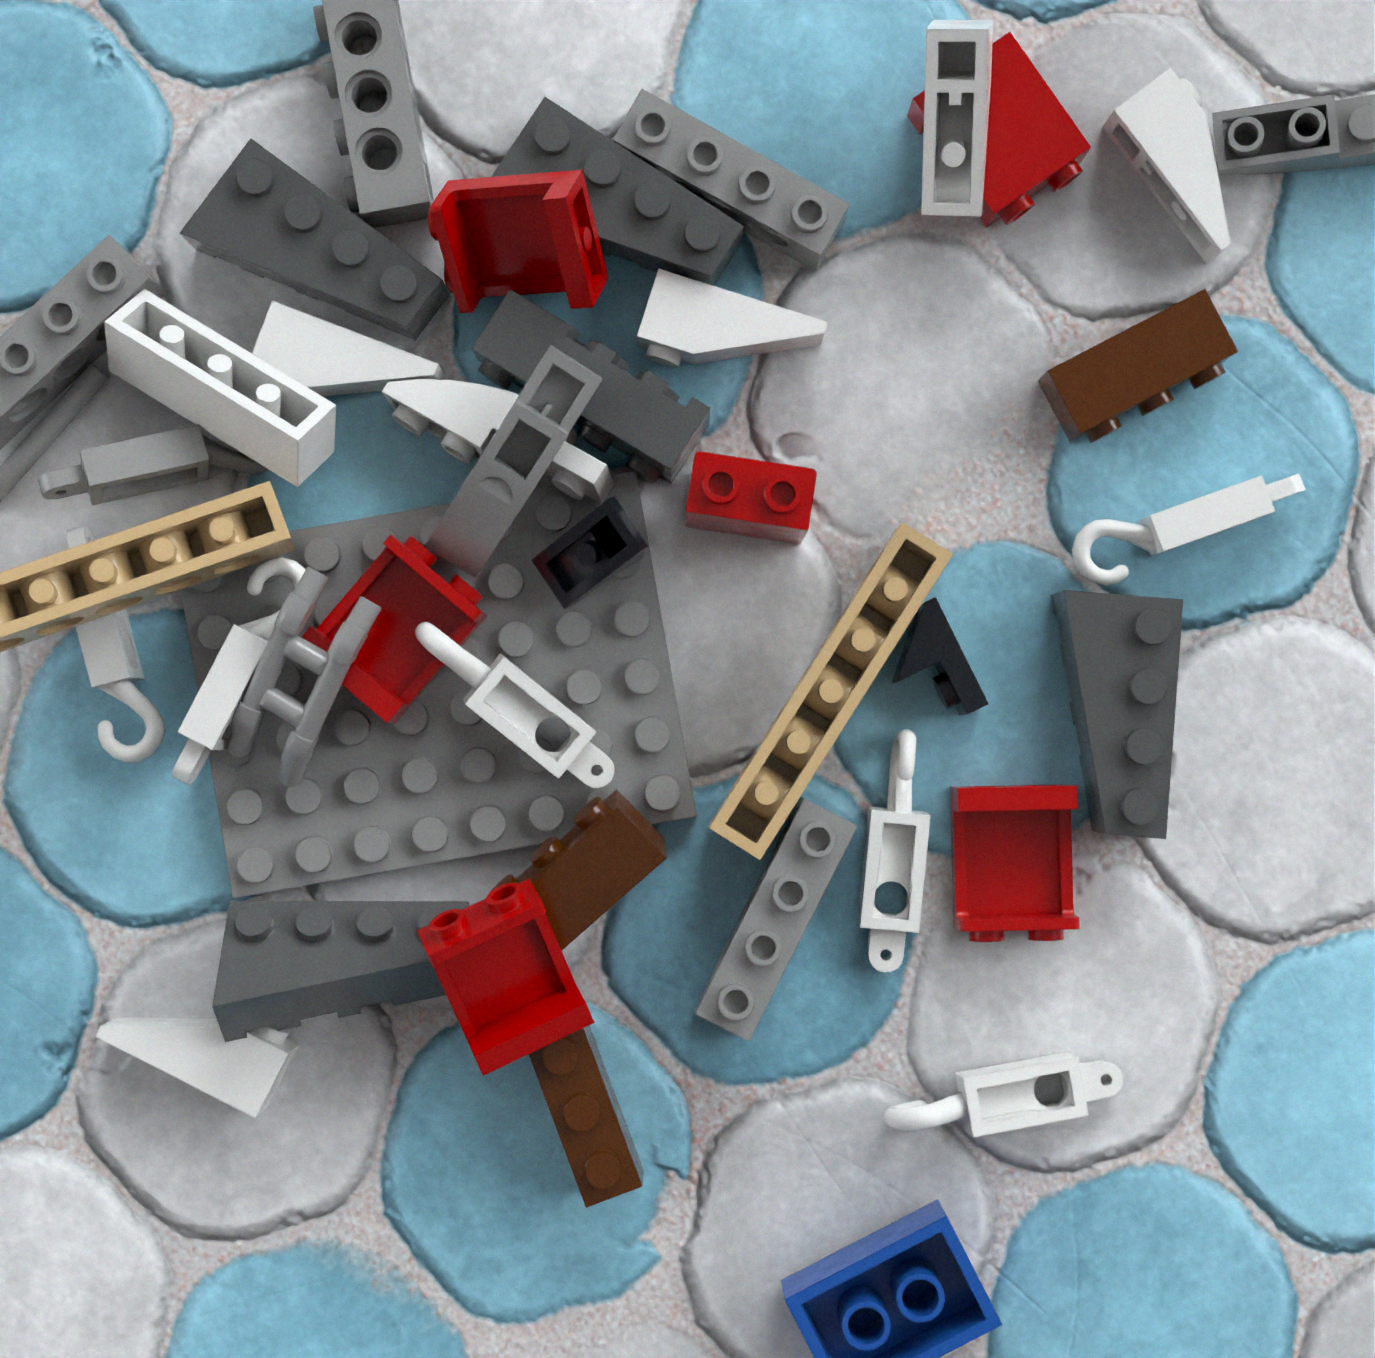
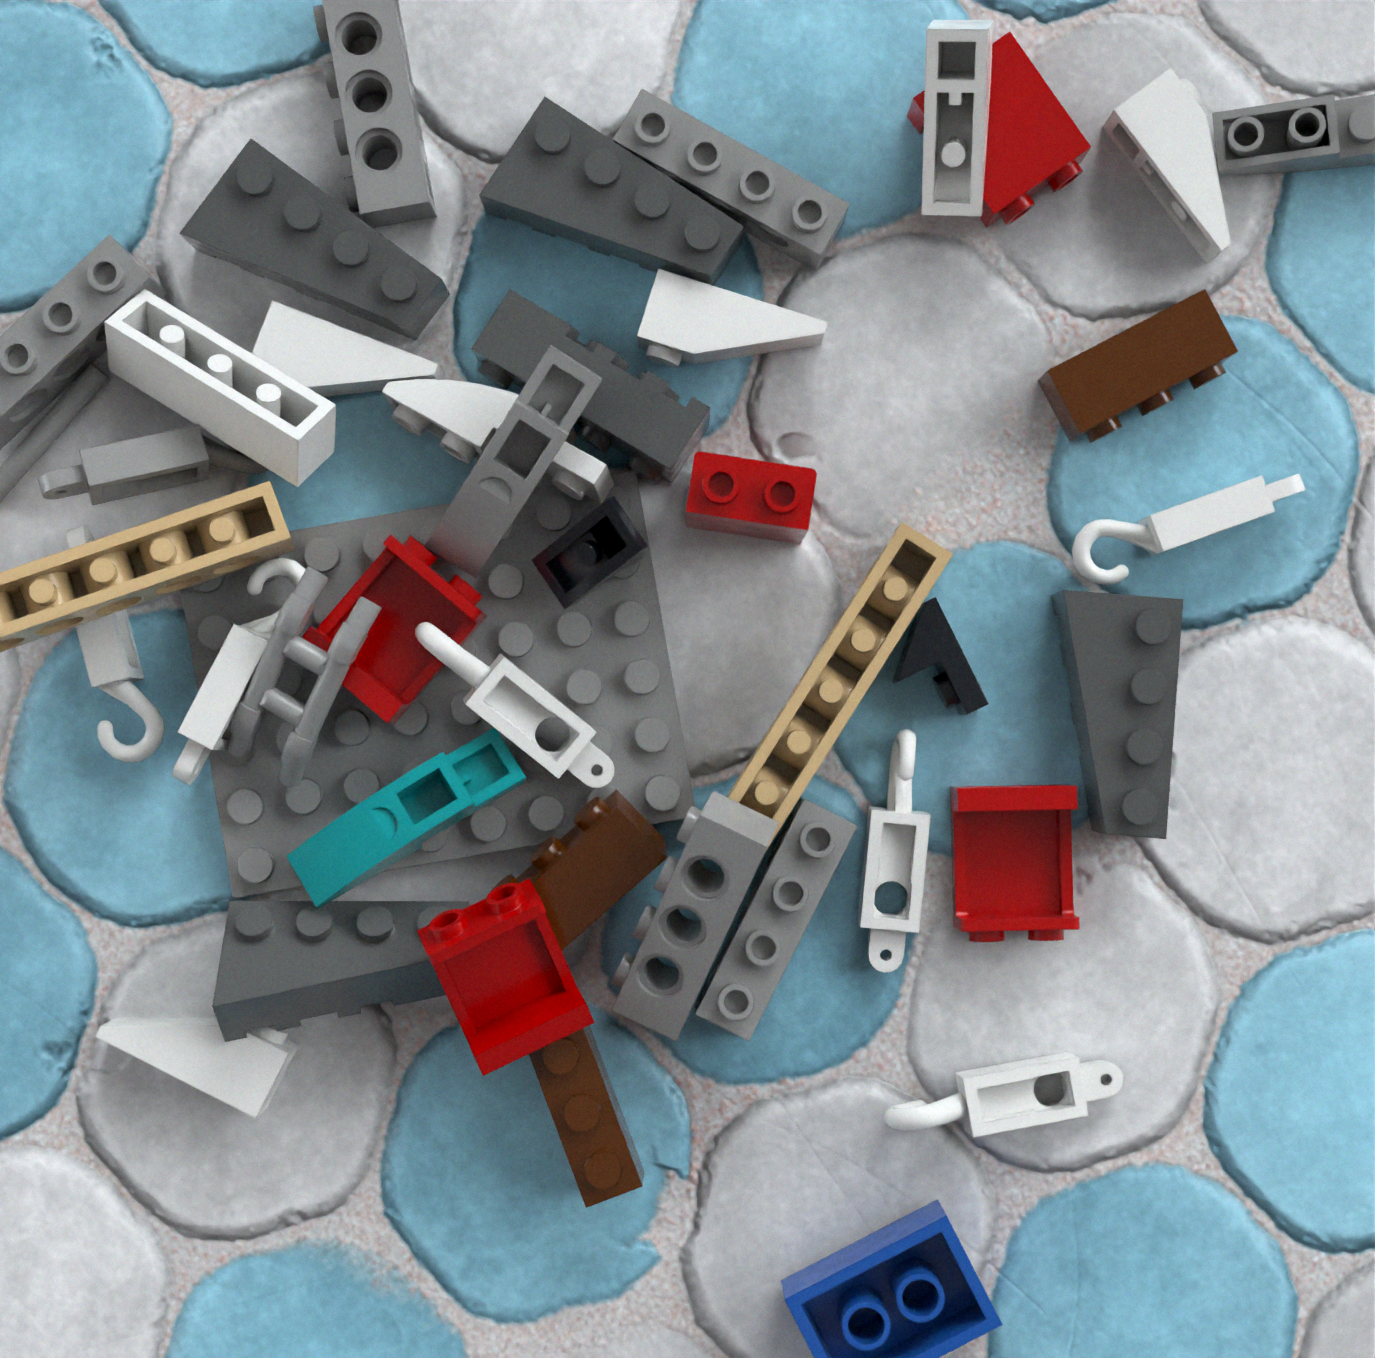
(404, 816): none -> teal slope
(519, 237): red panel -> none
(736, 841): none -> light grey brick

